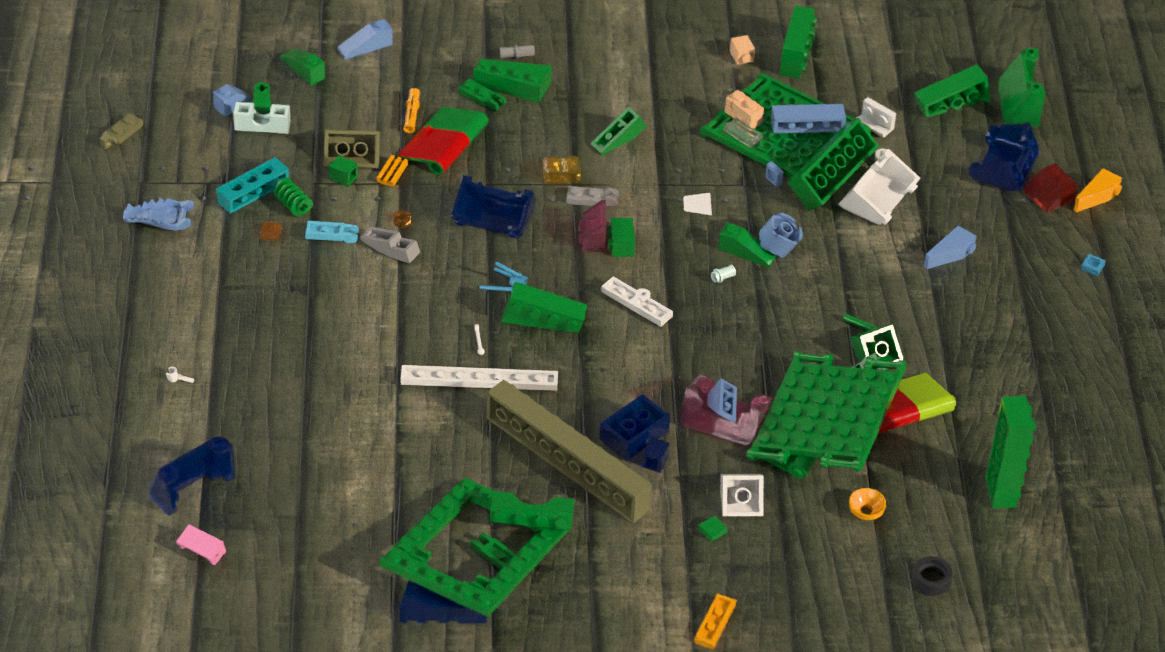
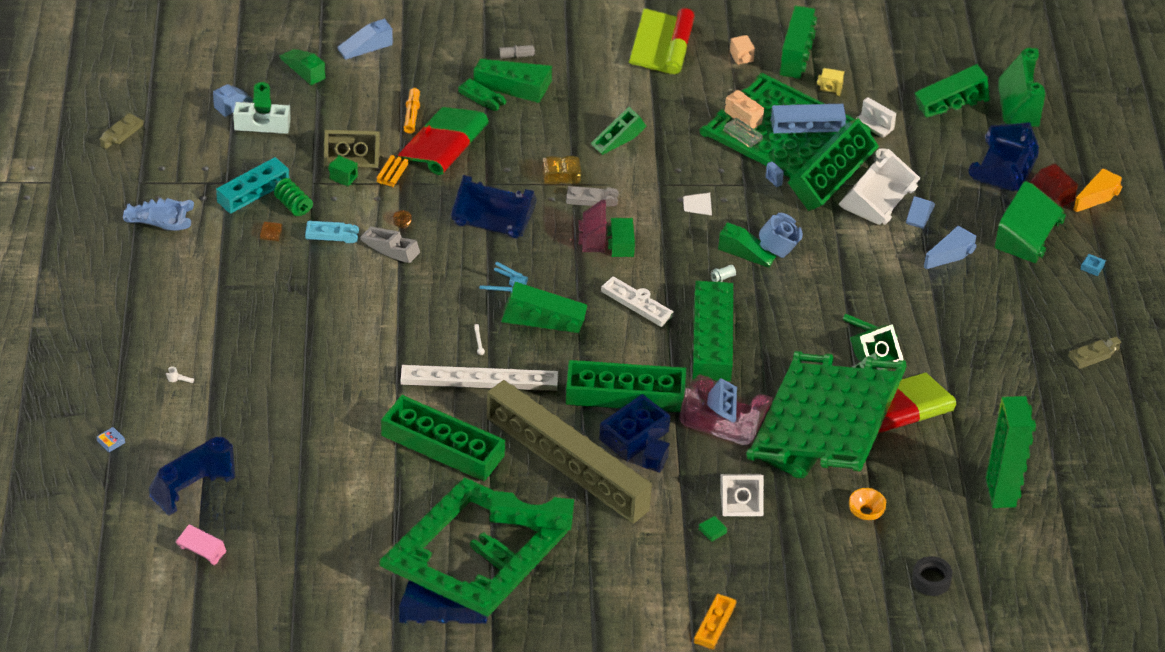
(111, 439): none -> medium blue tile
(443, 437): none -> green brick
(619, 384): none -> green brick
(662, 40): none -> lime door
(713, 330): none -> green brick
(831, 81): none -> light yellow brick
(919, 212): none -> medium blue slope
(1028, 223): none -> green windscreen
(1094, 352): none -> olive hinge

